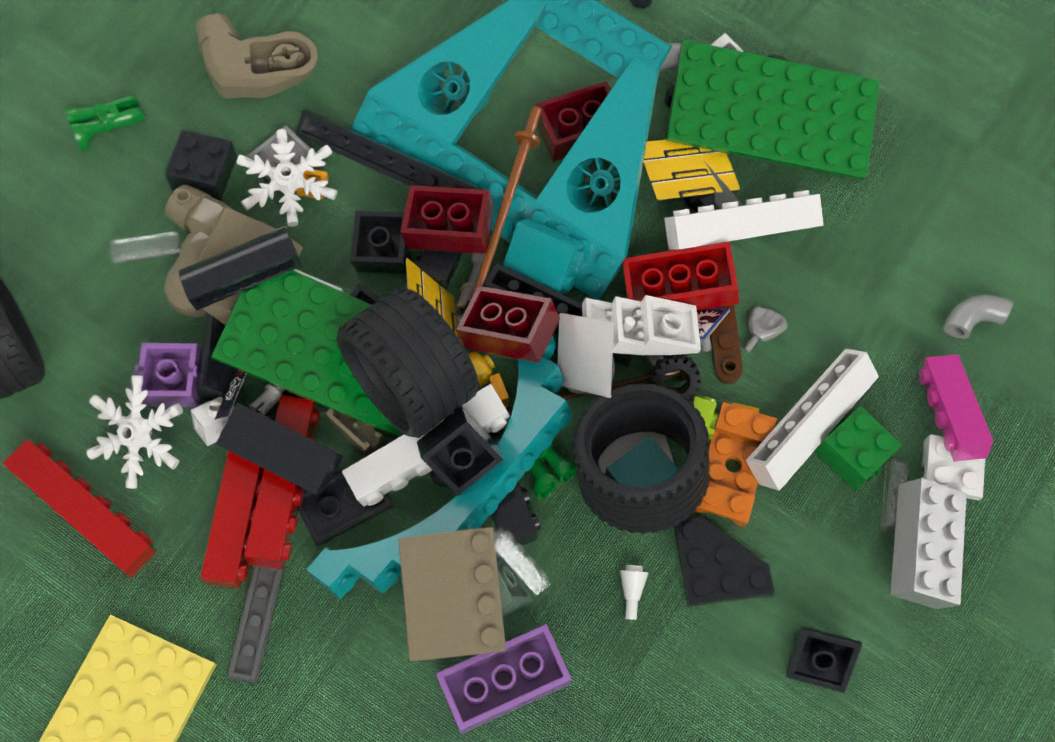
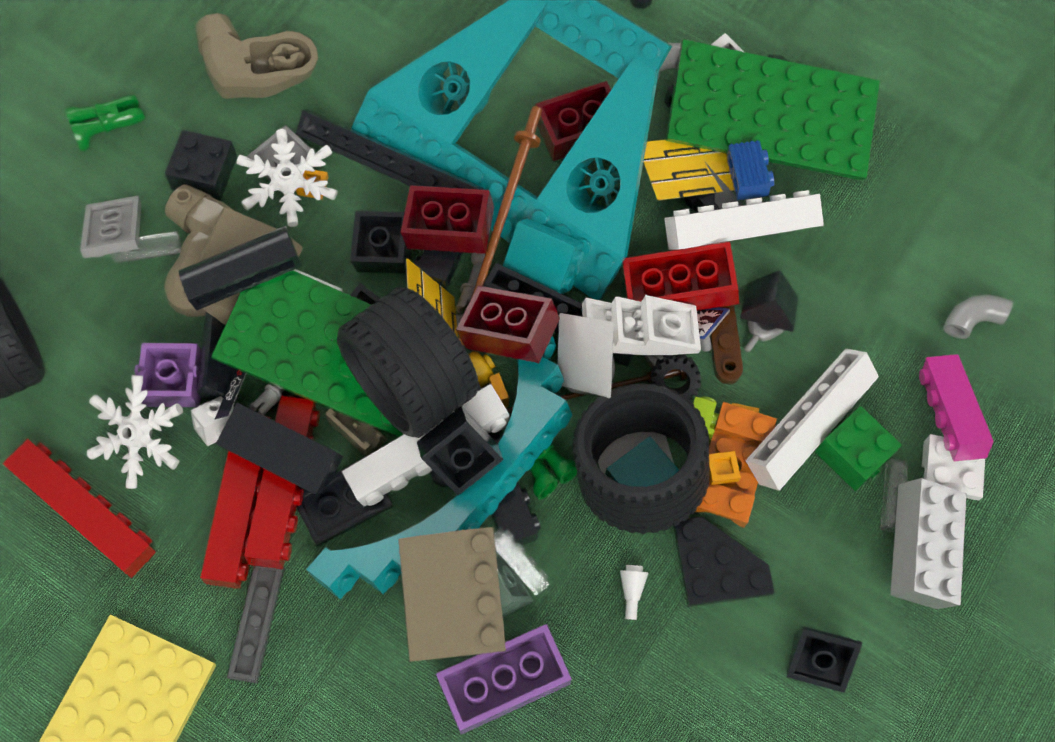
(111, 227): none -> light grey plate
(723, 468): none -> light orange plate
(749, 170): none -> blue brick
(771, 302): none -> black slope

